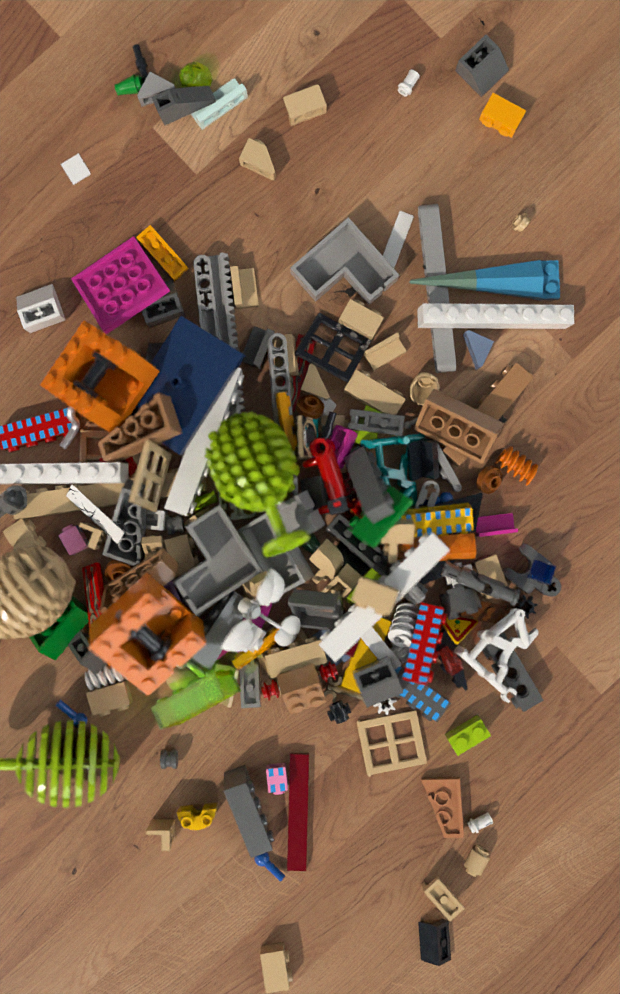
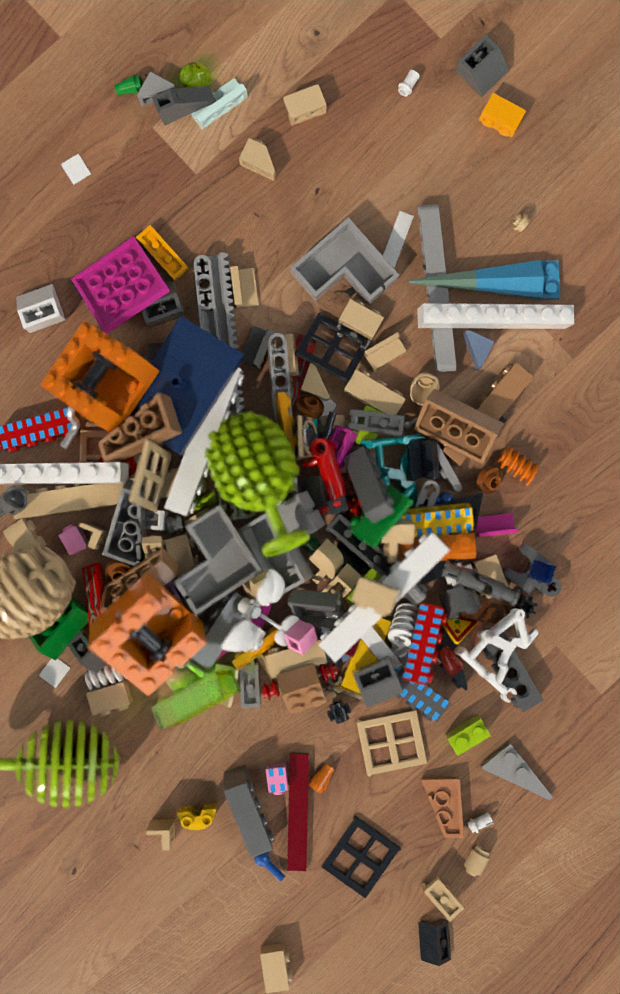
(54, 672): none -> white sticker
(76, 717): blue bar -> none
(95, 514): white sticker -> none
(140, 62): black bar -> none
(169, 759): dark grey wheel -> none
(301, 637): none -> bright pink brick
(321, 779): none -> orange cone
(360, 857): none -> black window
(386, 708): white gear -> none
(513, 768): none -> light grey wing

